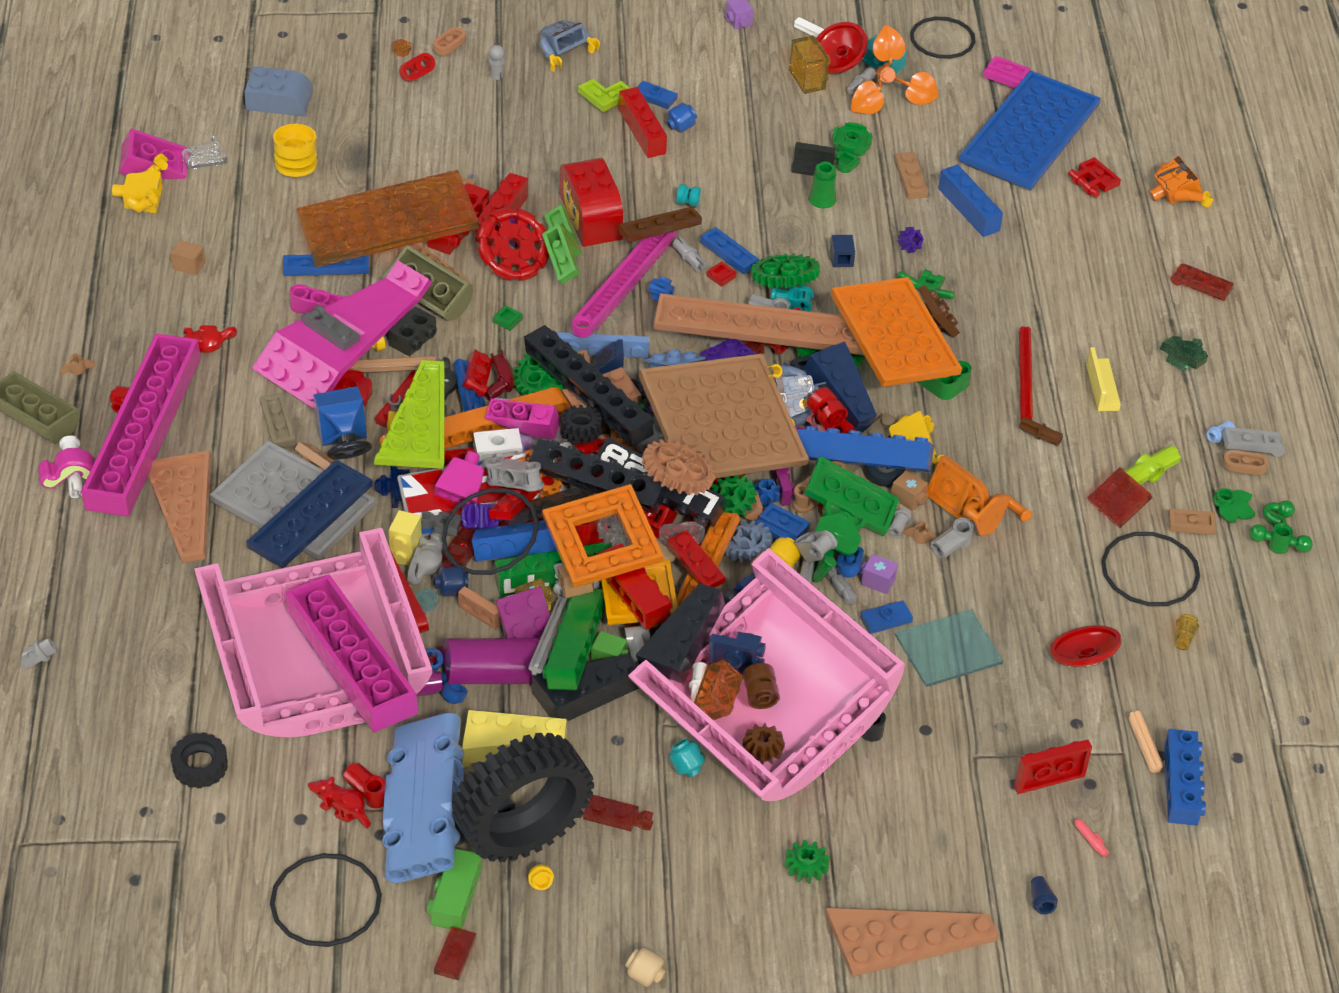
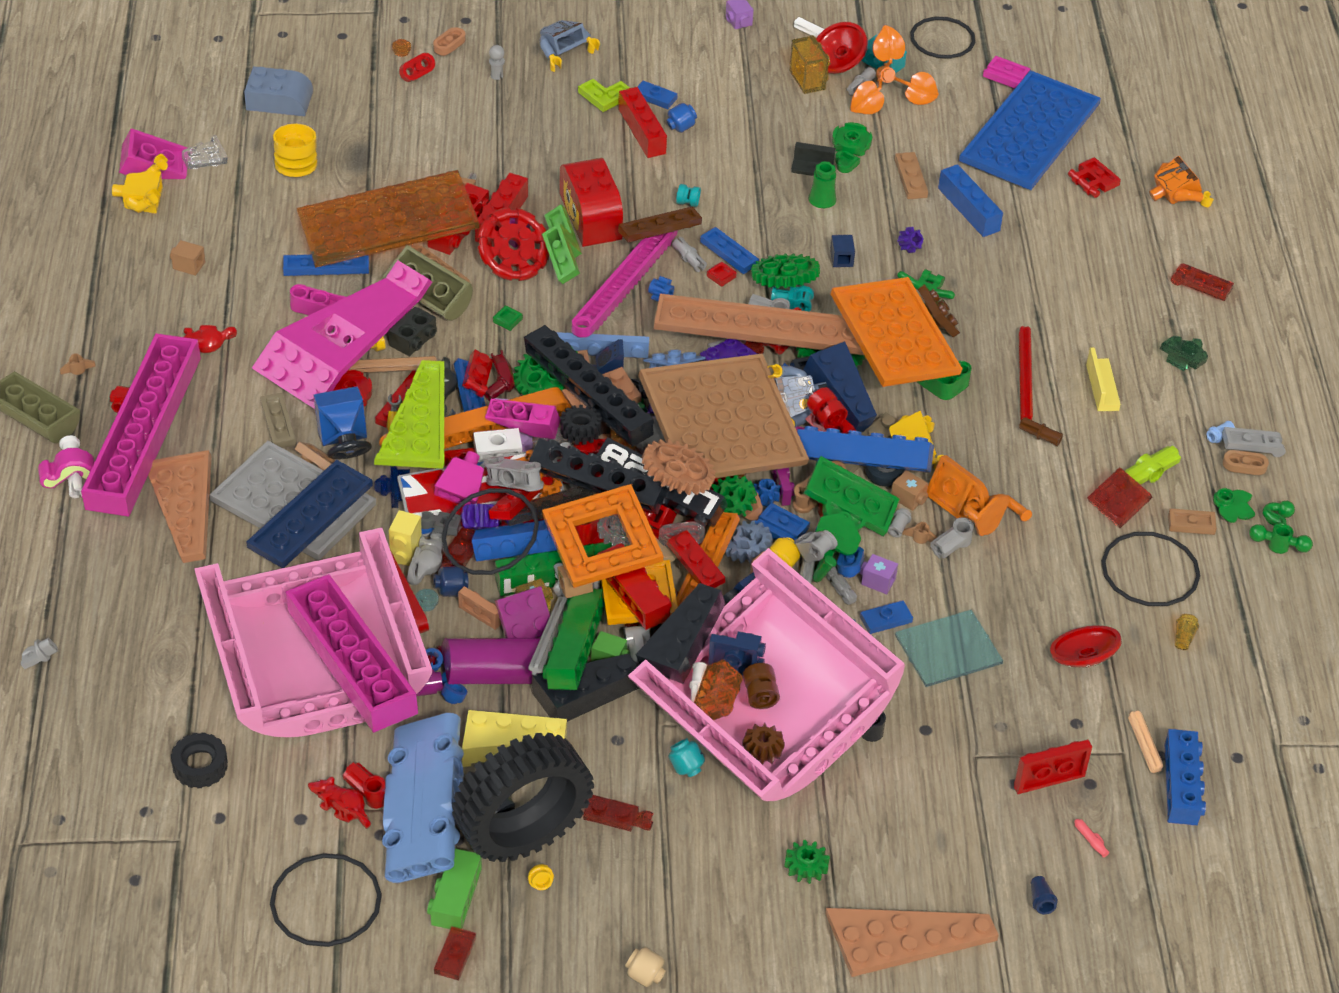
(330, 328): dark grey plate -> none

